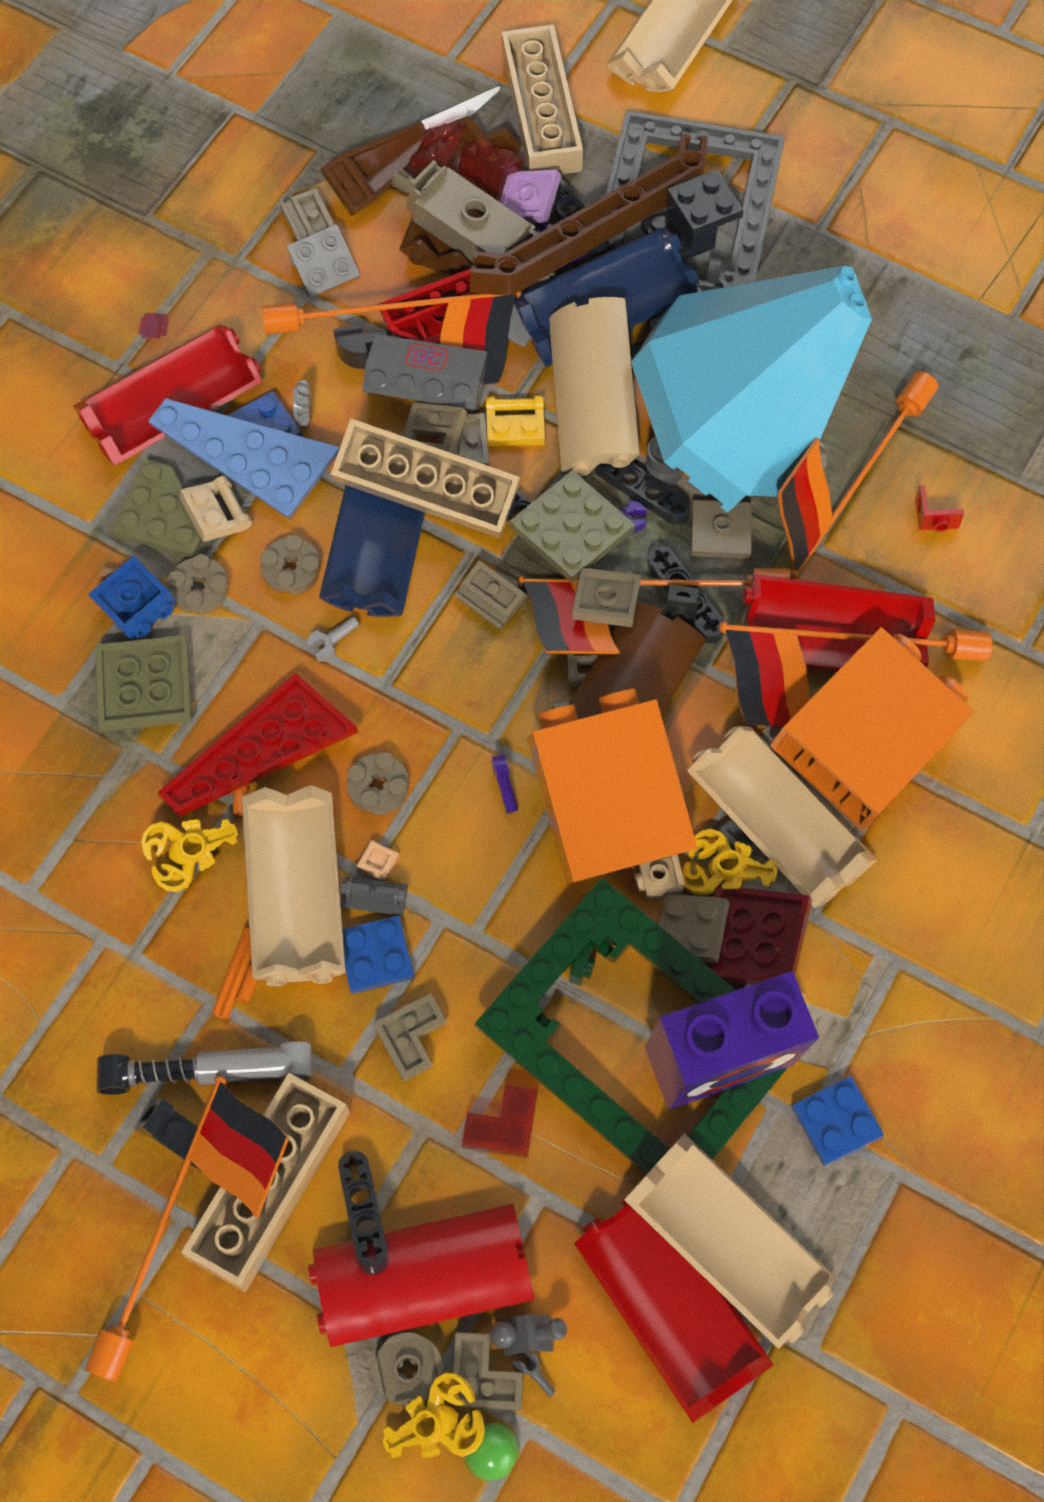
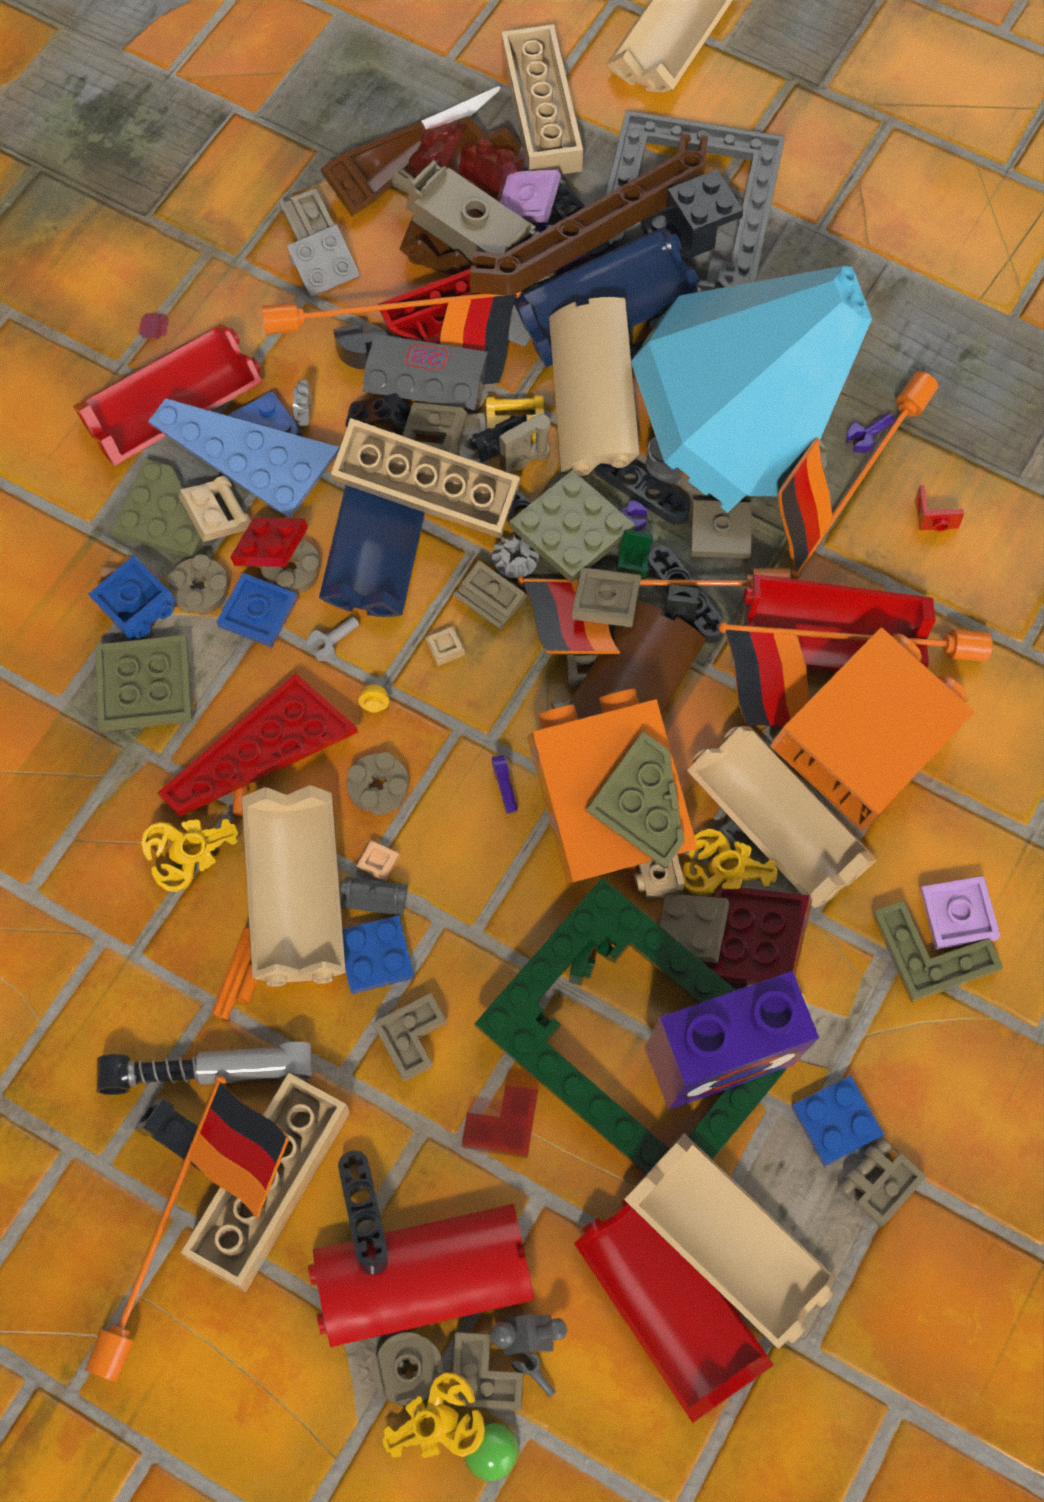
(257, 610): none -> blue plate
(269, 542): none -> red plate
(373, 698): none -> yellow plate
(384, 409): none -> black bracket
(445, 646): none -> tan tile
(488, 440): none -> black hinge
(516, 444): none -> dark tan plate
(519, 566): none -> light grey gear
(633, 553): none -> dark green bracket
(642, 801): none -> olive plate
(868, 432): none -> dark purple bar
(890, 1189): none -> dark tan plate
(928, 976): none -> olive plate
(959, 913): none -> lavender plate

